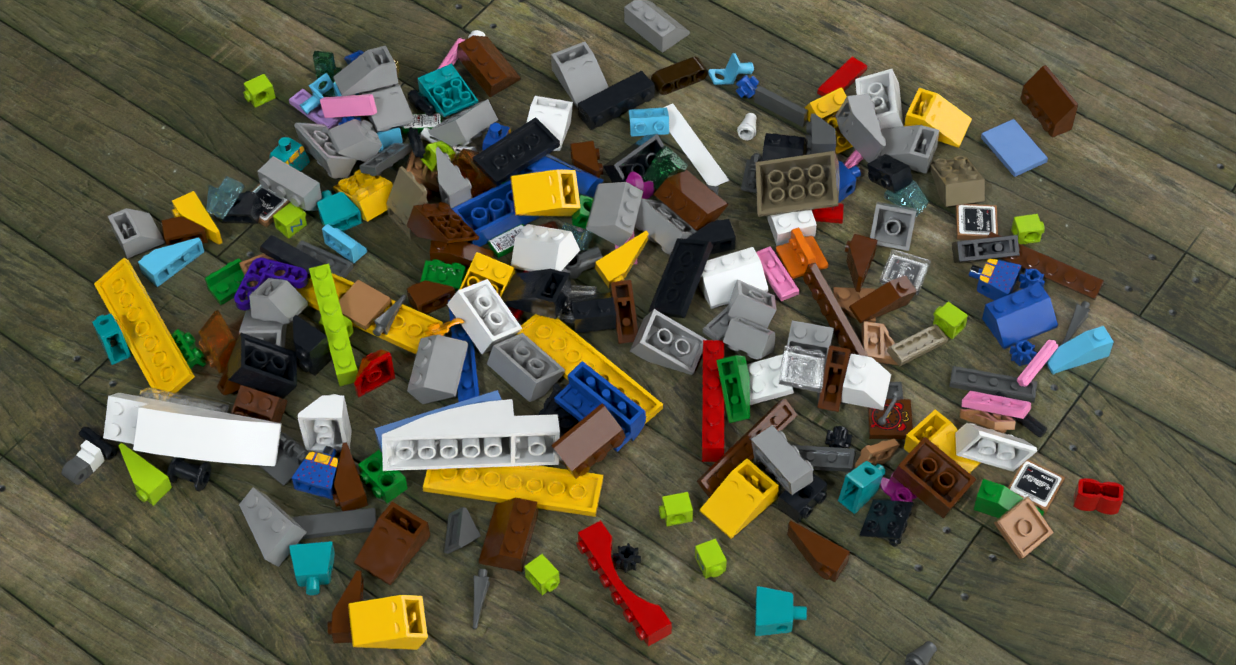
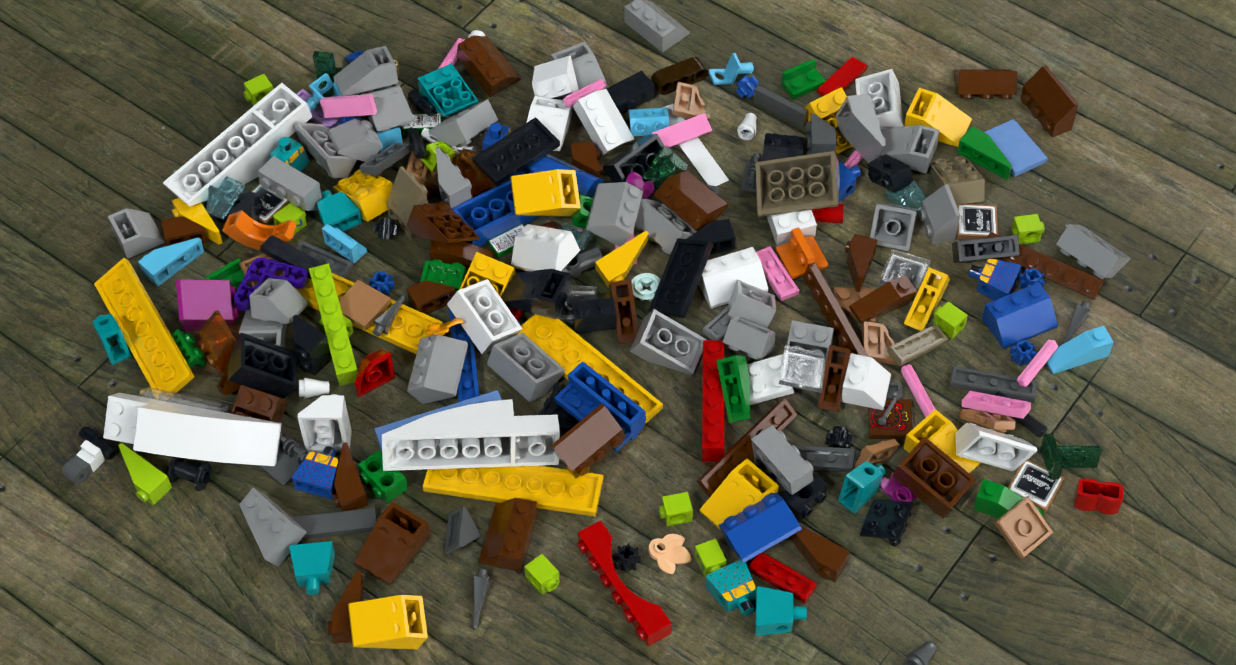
(201, 298): none -> magenta slope
(241, 147): none -> white slope
(254, 234): none -> orange arch
(312, 387): none -> white cone
(382, 282): none -> blue gear
(386, 228): none -> black gear
(555, 79): none -> white slope
(571, 99): none -> bright pink axle
(603, 121): none -> white slope
(646, 280): none -> light aqua gear
(671, 553): none -> light nougat plate
(684, 131): none -> bright pink tile
(688, 102): none -> medium nougat wing
(732, 587): none -> teal torso
(759, 527): none -> blue slope
(782, 577): none -> red tile
(802, 79): none -> green bracket
(917, 389): none -> bright pink axle
(927, 299): none -> yellow slope
(940, 216): none -> light grey slope
(983, 151): none -> green slope
(985, 82): none -> reddish brown slope
(1061, 456): none -> clear green bracket
(1092, 251): none -> light grey slope

